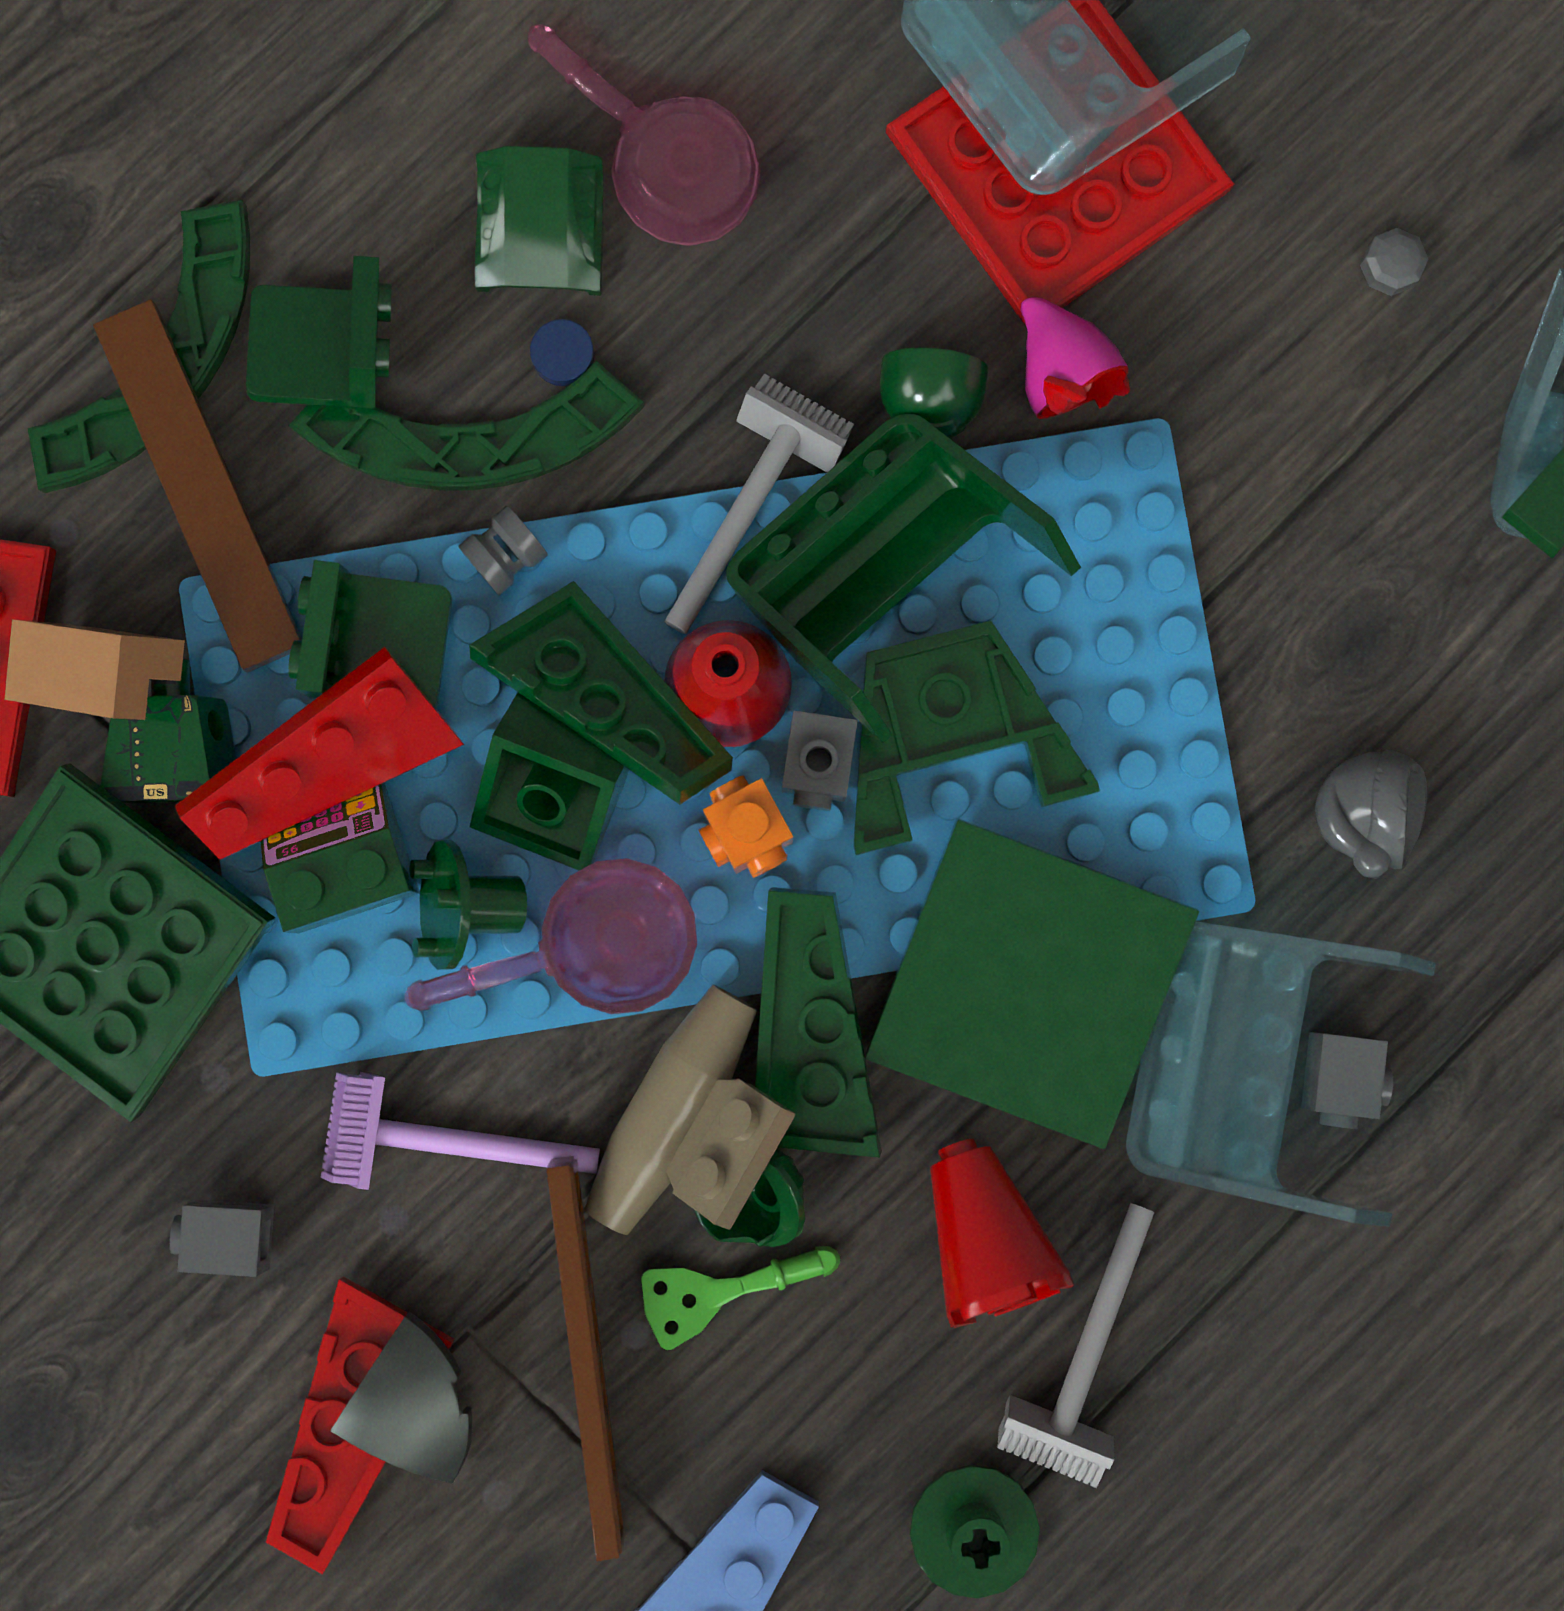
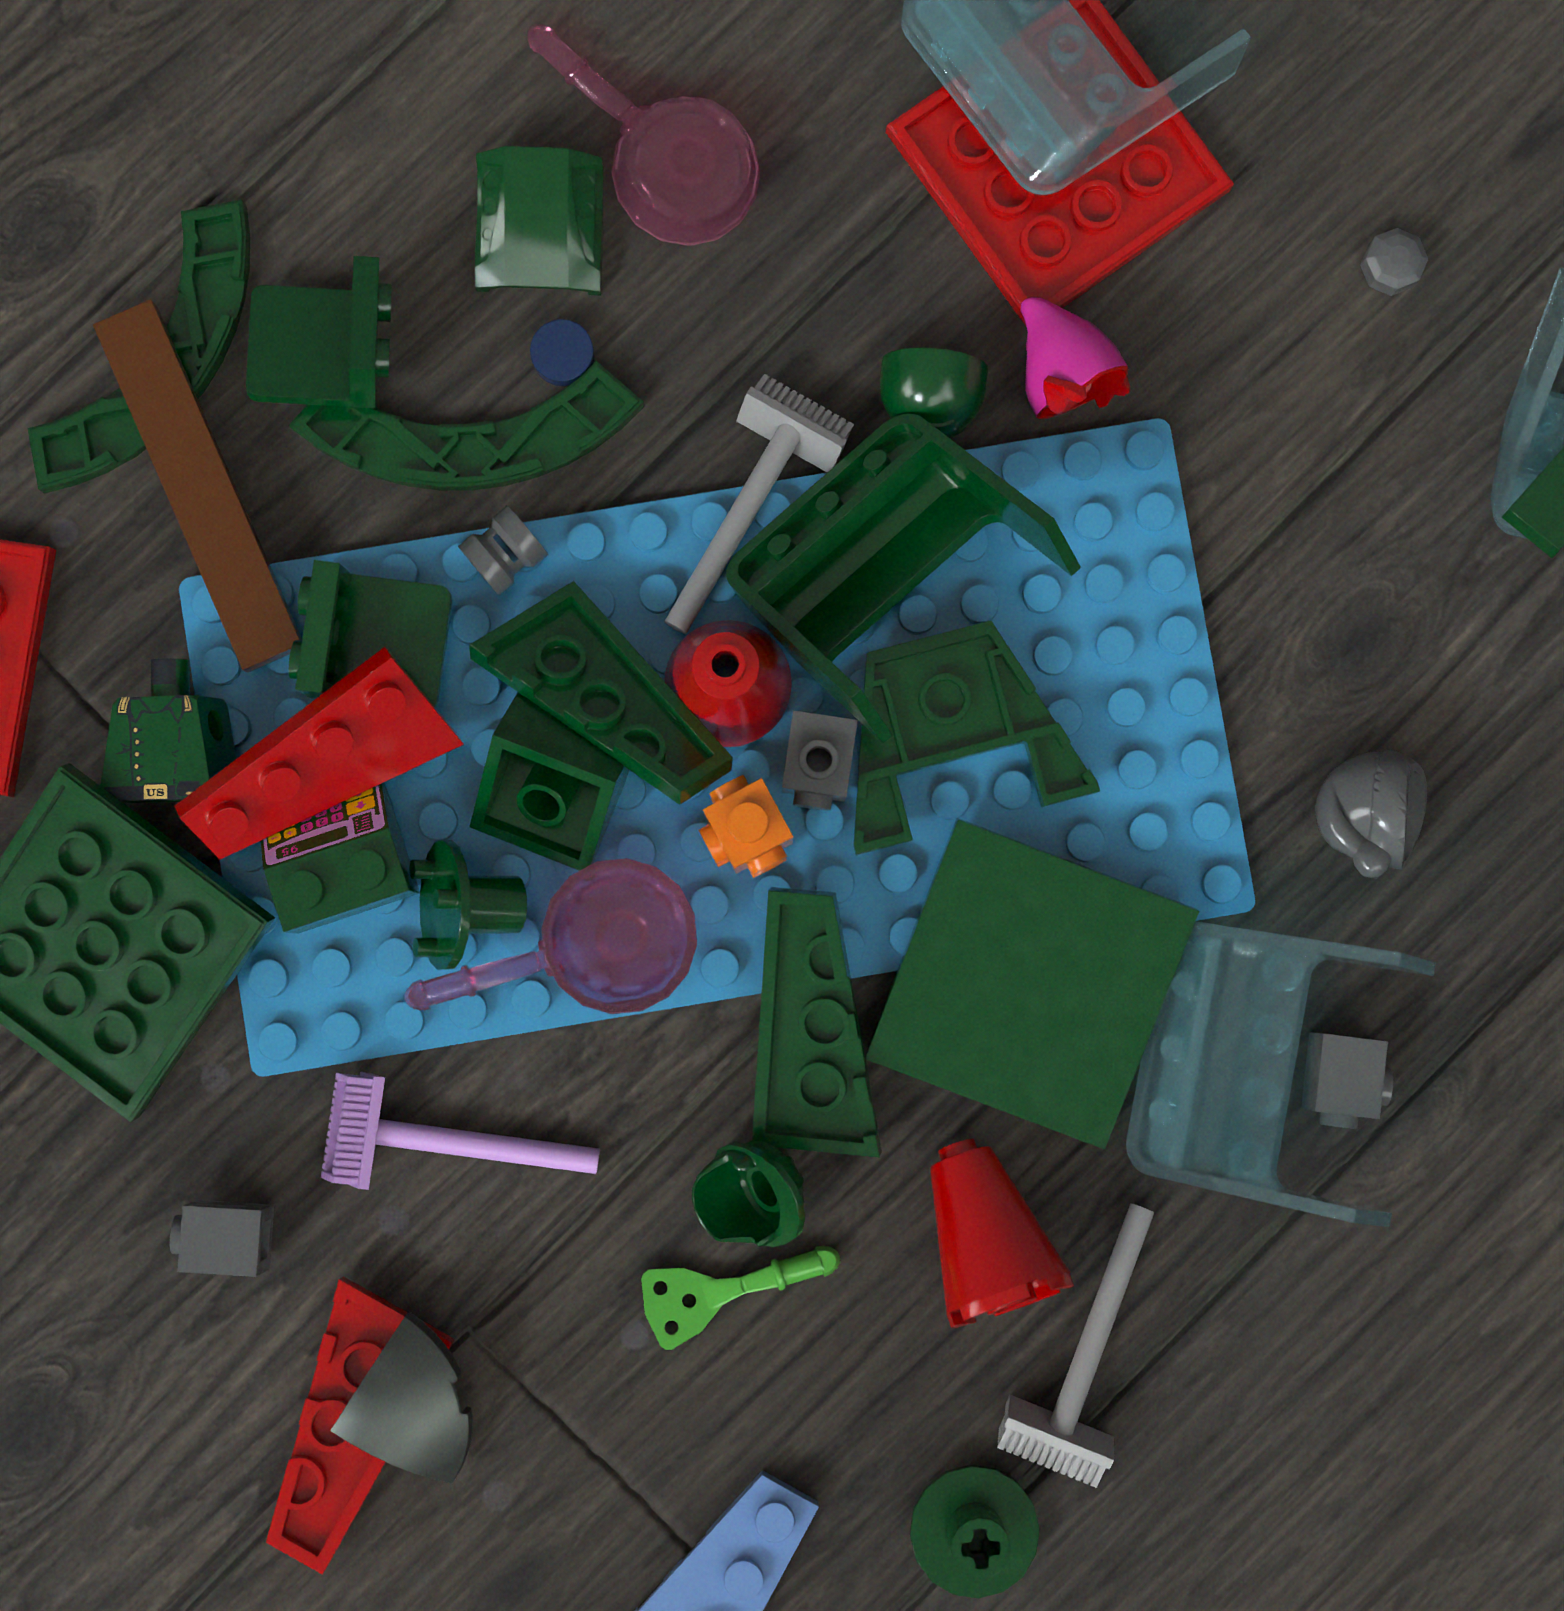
(88, 668): medium nougat piece -> none
(586, 1357): reddish brown tile -> none
(691, 1125): dark tan plate -> none

